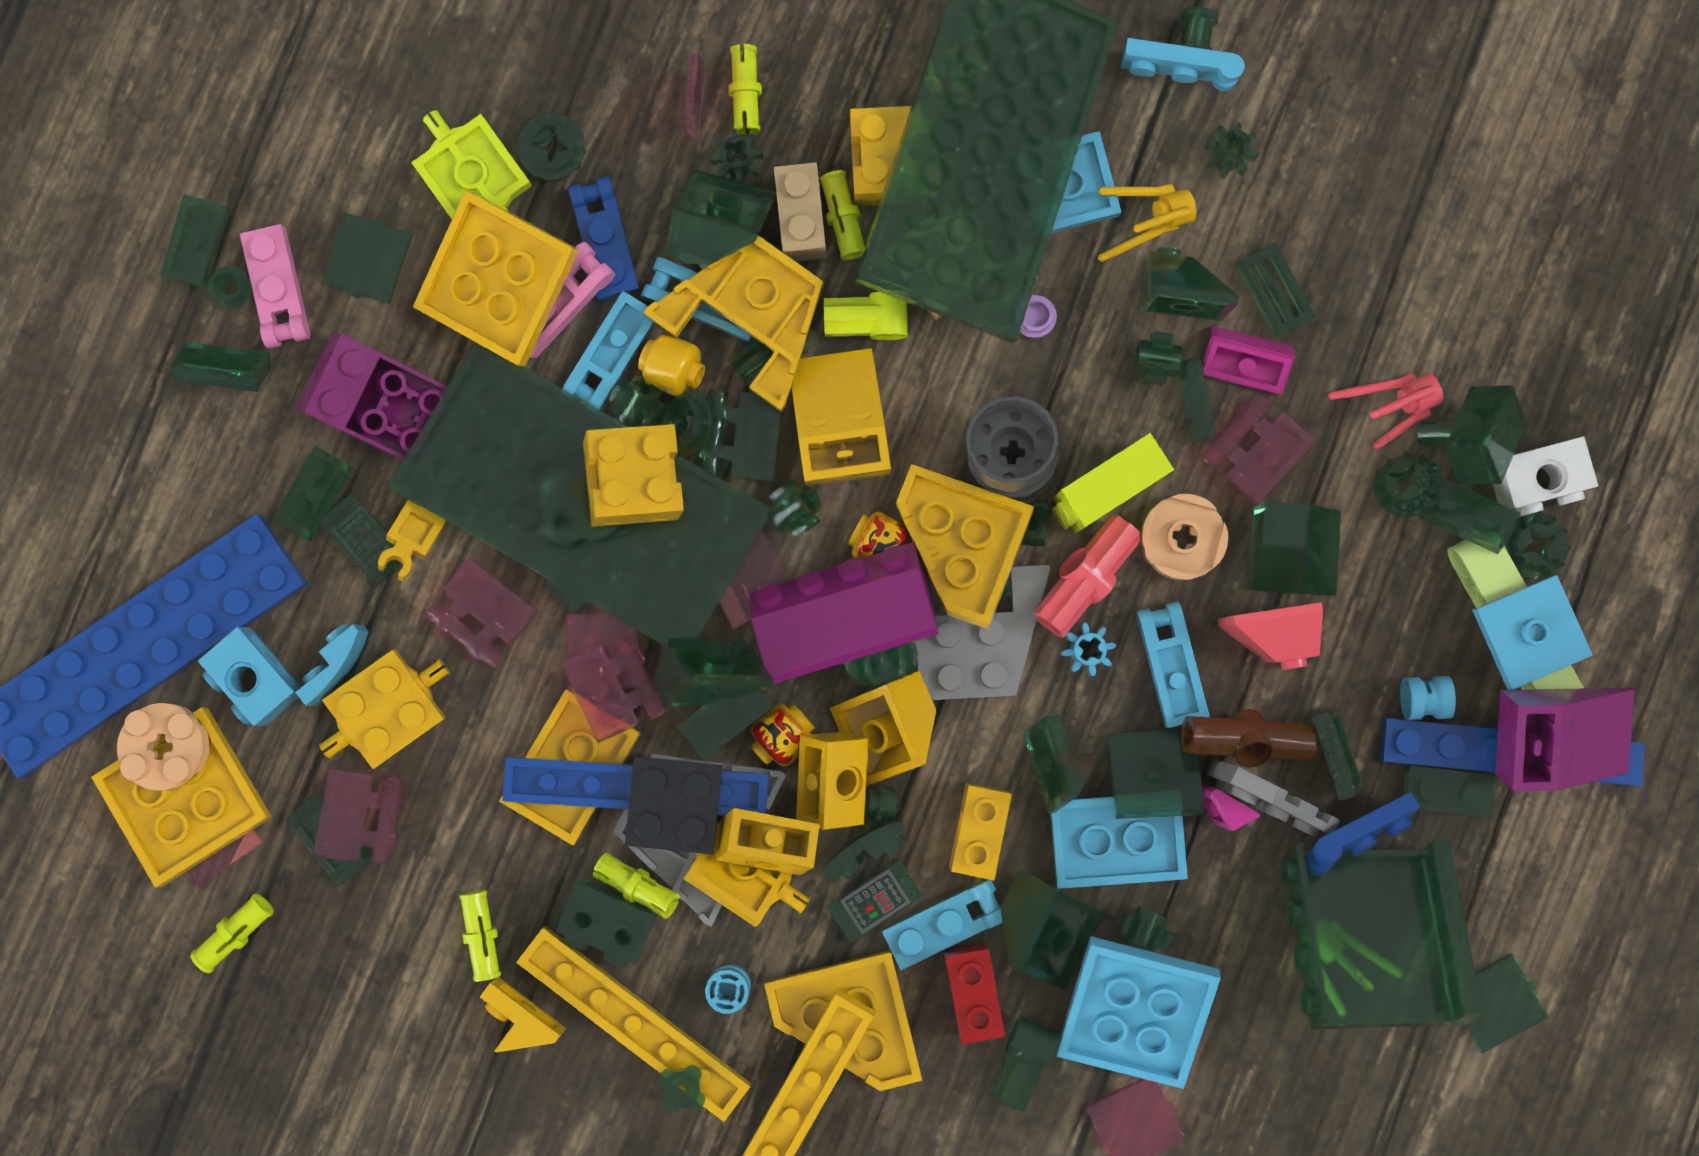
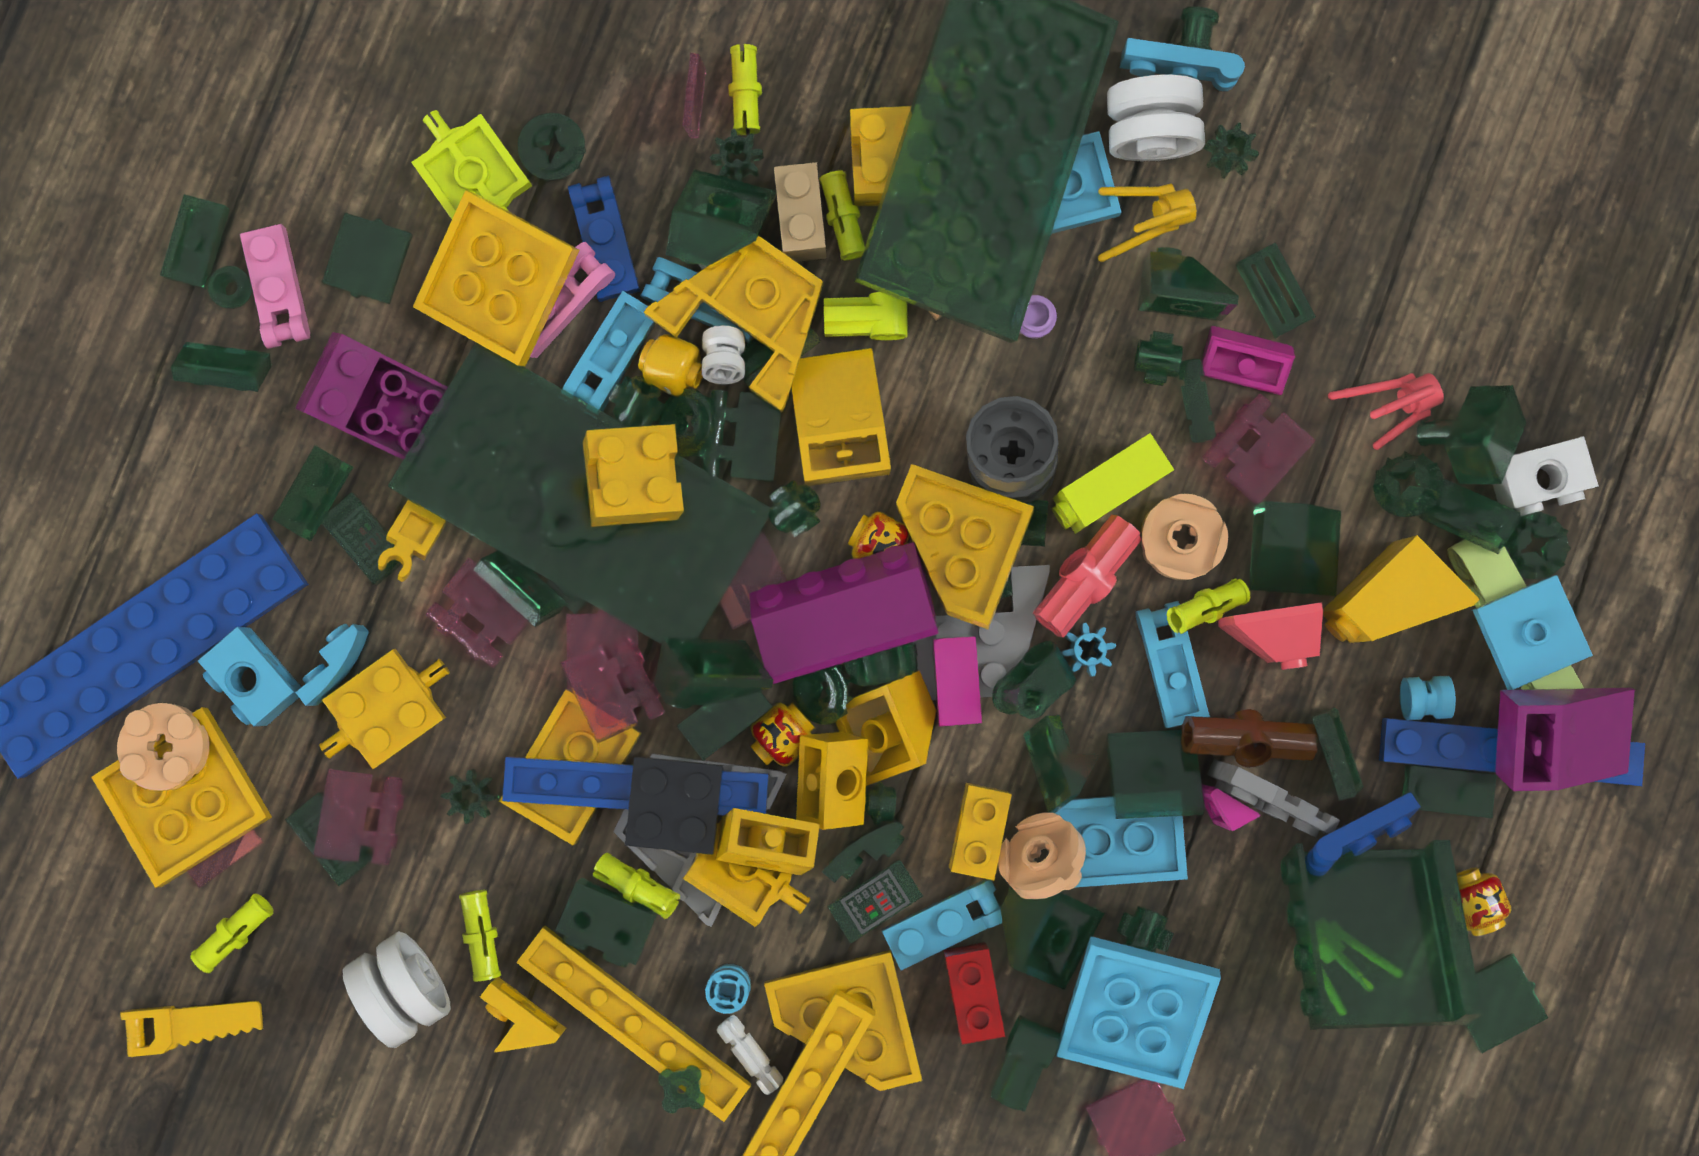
(188, 1024): none -> yellow piece
(396, 990): none -> white wheel
(462, 805): none -> clear green gear
(520, 587): none -> clear green tile
(723, 355): none -> white wheel
(750, 1054): none -> white axle
(808, 691): none -> clear green gear
(957, 681): none -> dark pink slope
(1034, 682): none -> clear green piece
(1053, 874): none -> light nougat plate
(1155, 118): none -> white wheel
(1208, 605): none -> neon yellow pin
(1397, 593): none -> yellow slope
(1482, 901): none -> head

